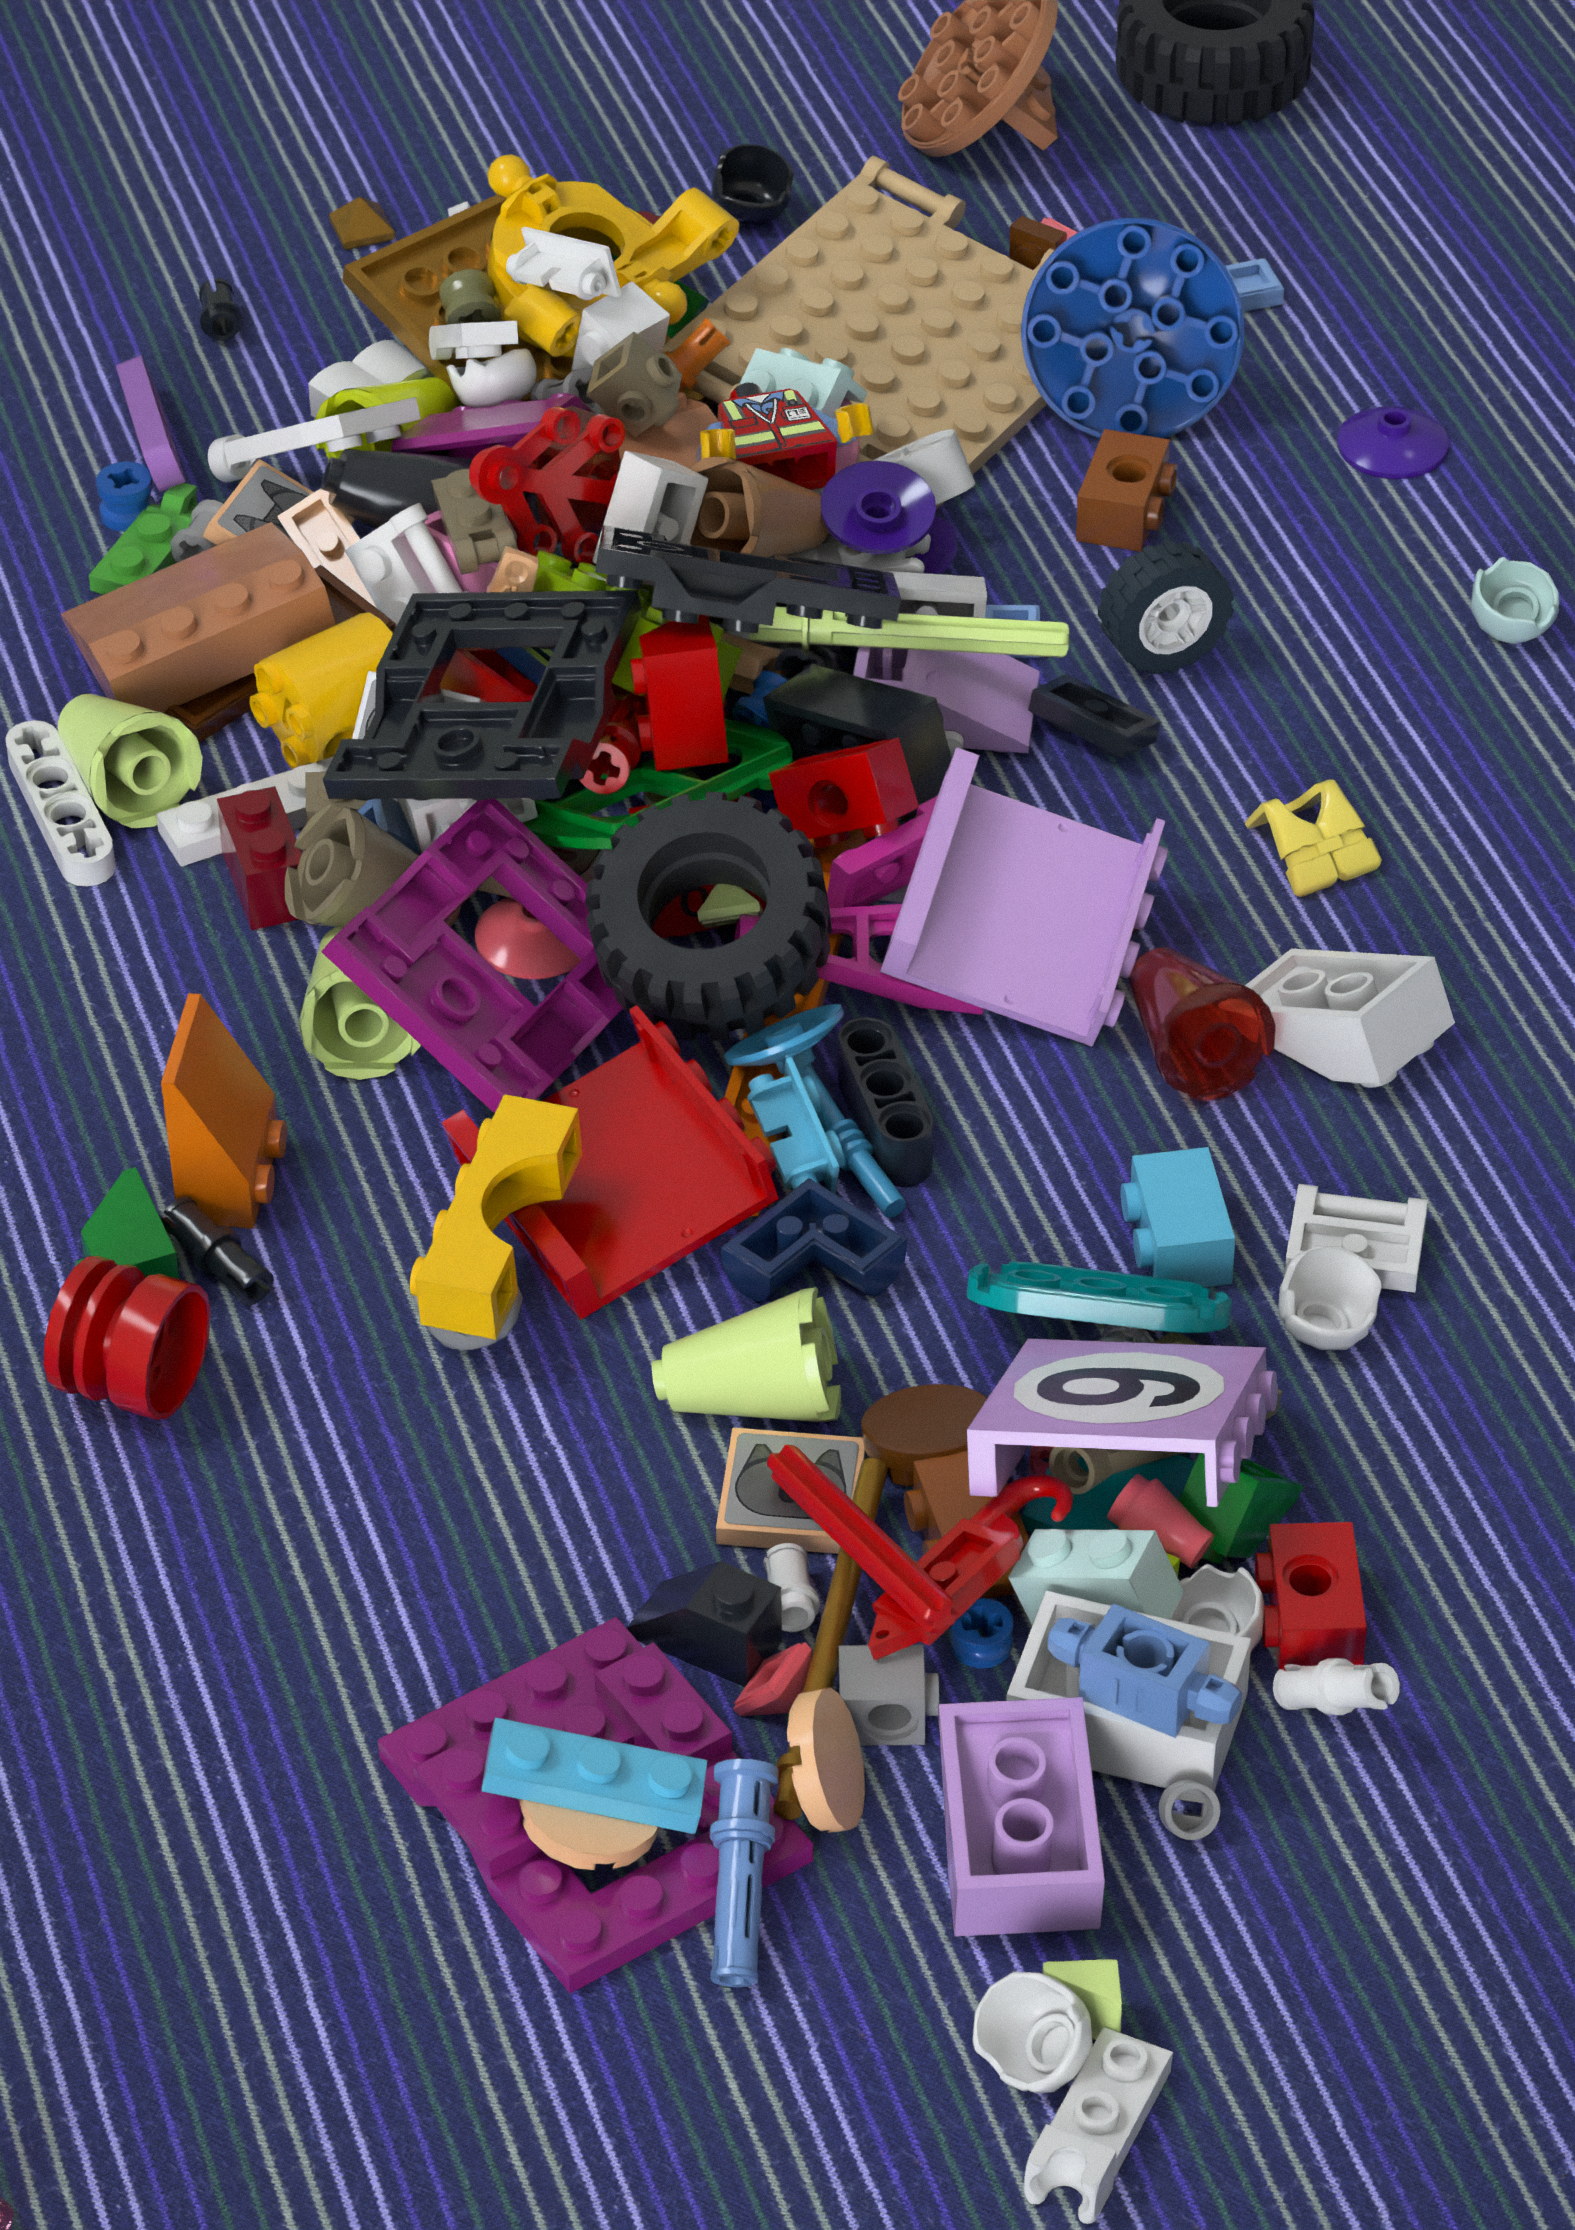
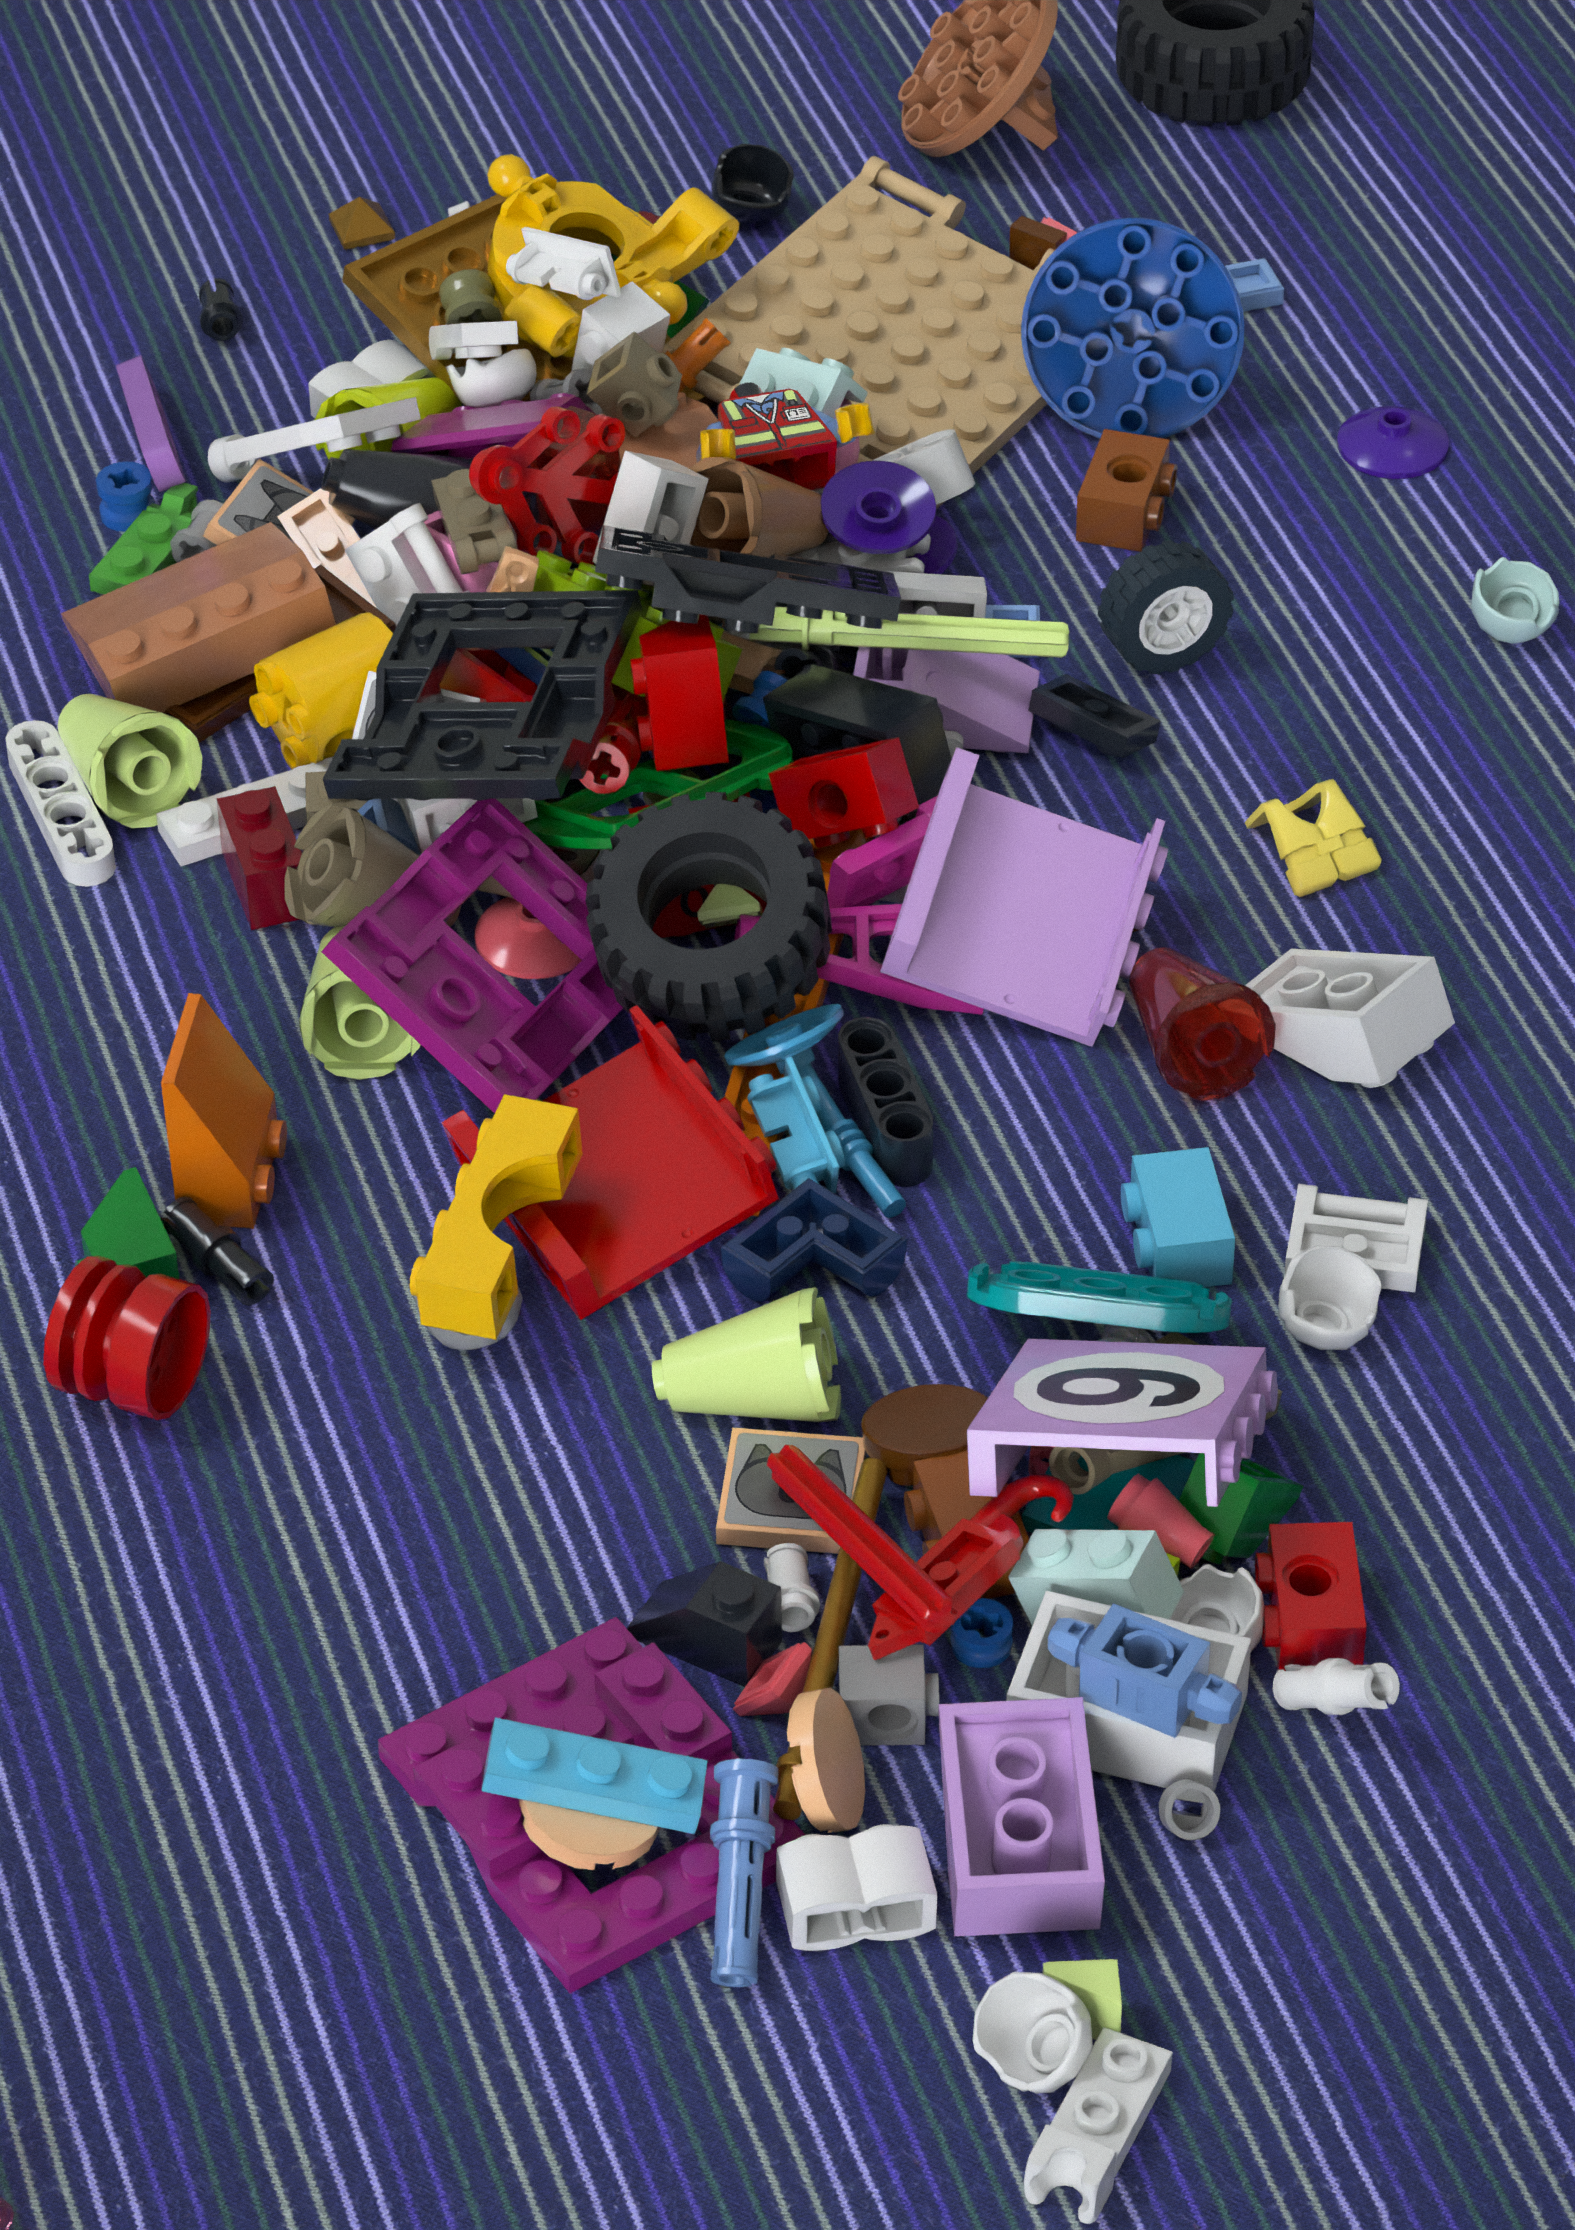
(856, 1887): none -> white brick

